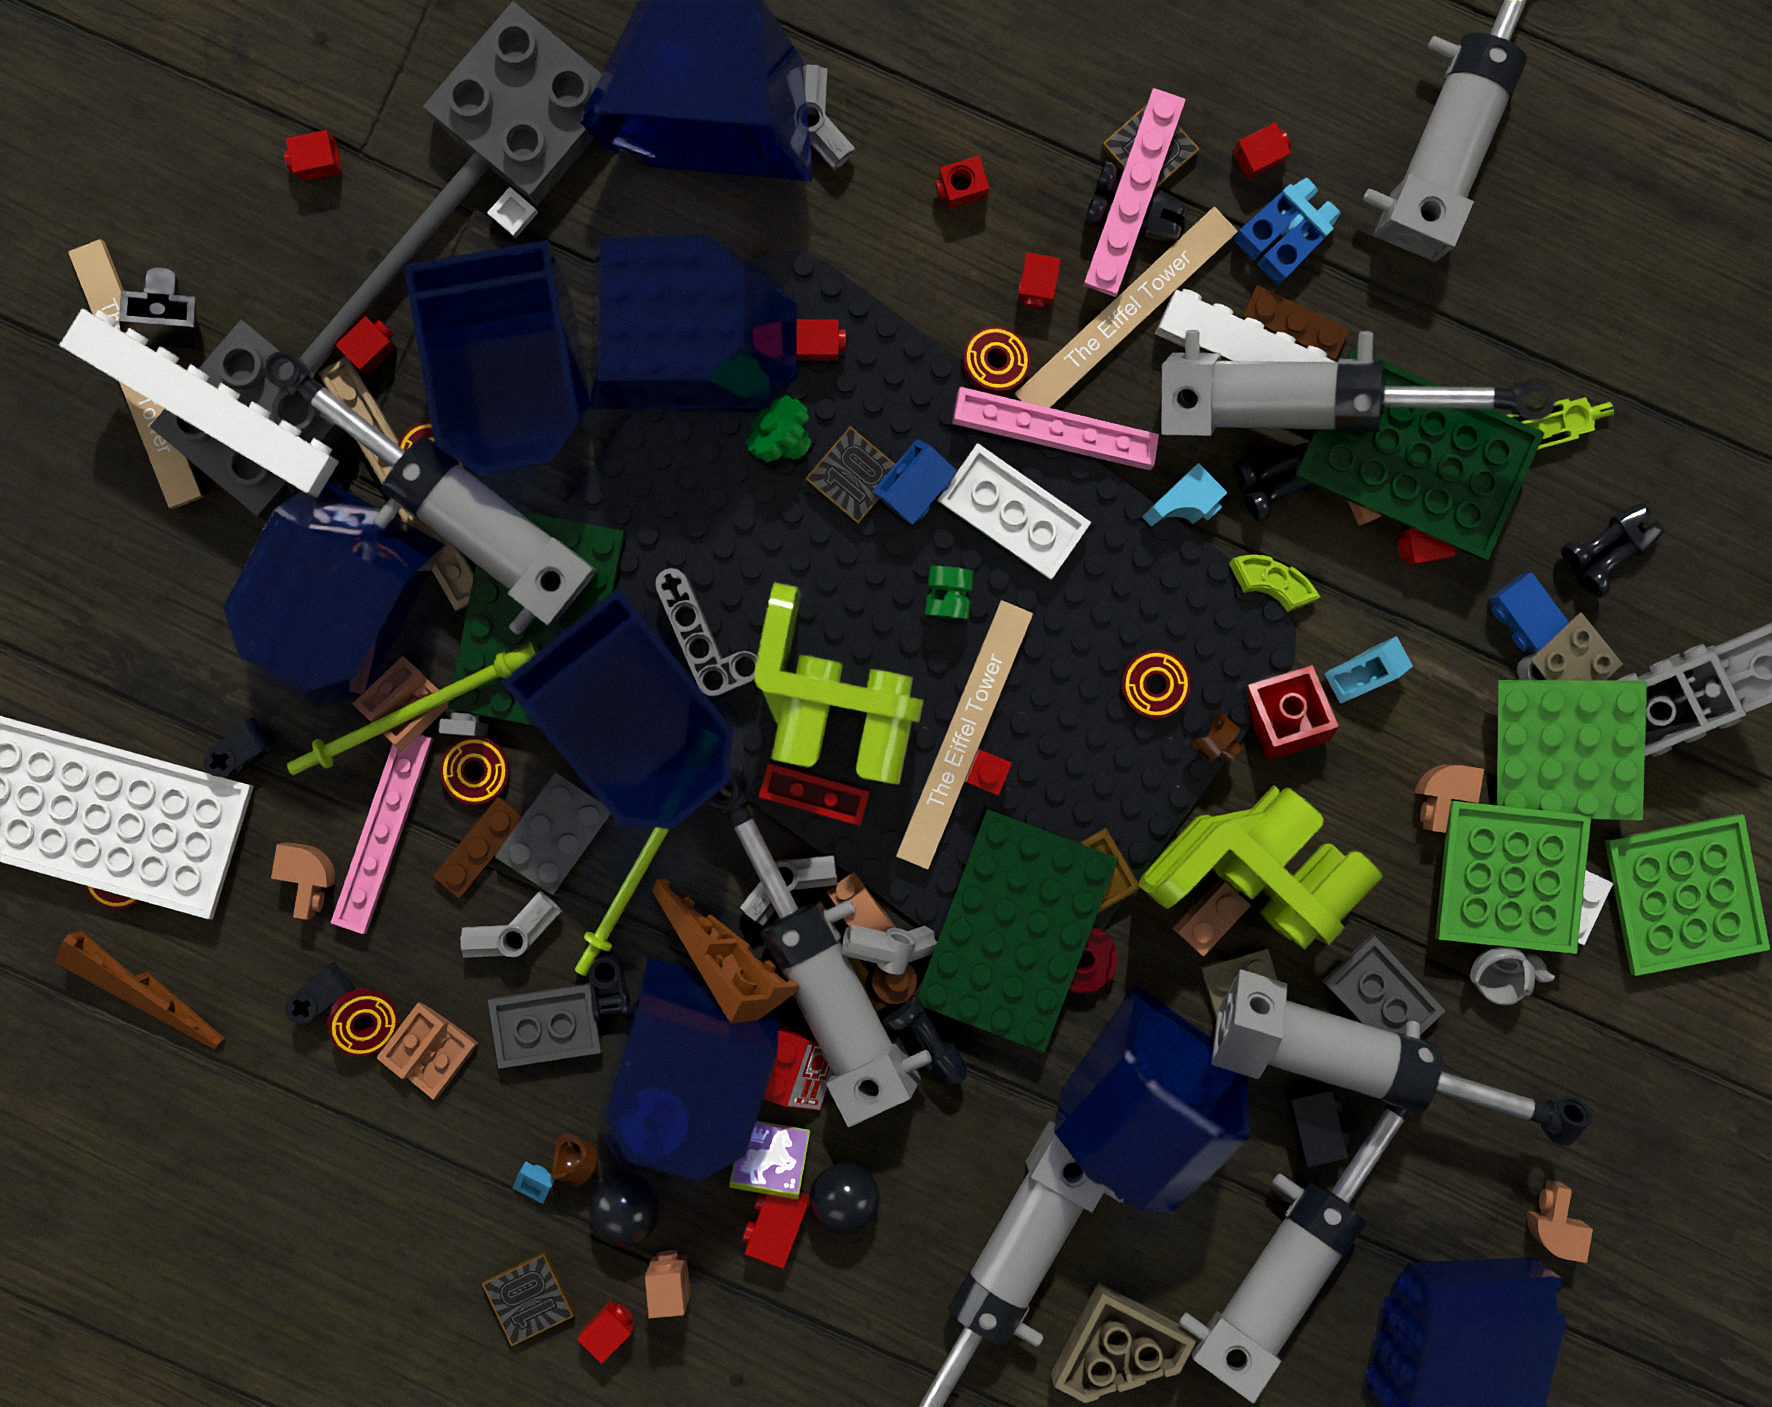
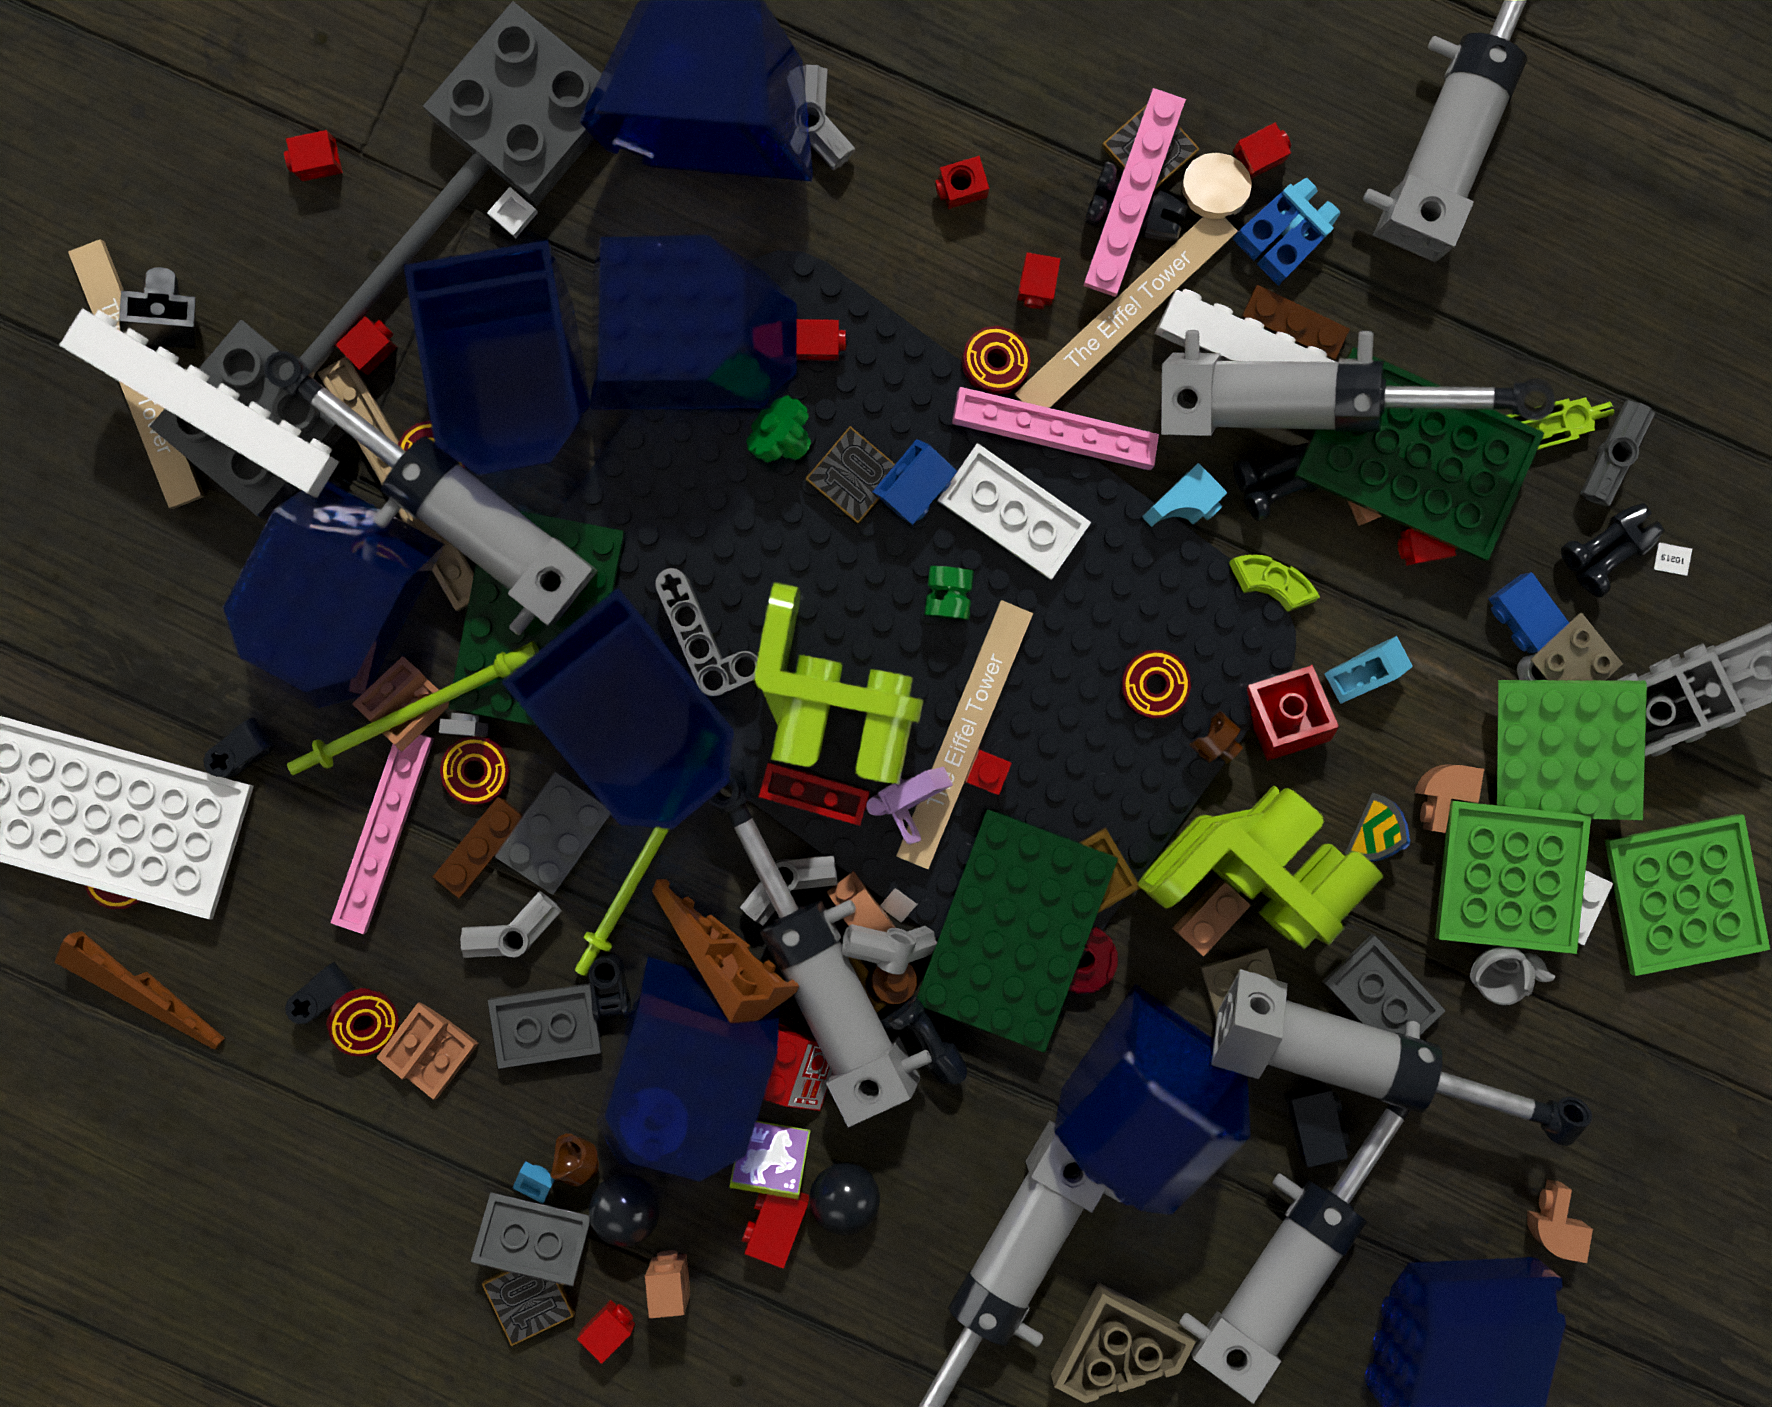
(308, 868): nougat brick -> none
(531, 1239): none -> dark grey plate
(898, 905): none -> white sticker
(900, 797): none -> lavender piece
(1216, 185): none -> tile
(1380, 830): none -> shield
(1627, 435): none -> dark grey piece
(1673, 559): none -> white sticker

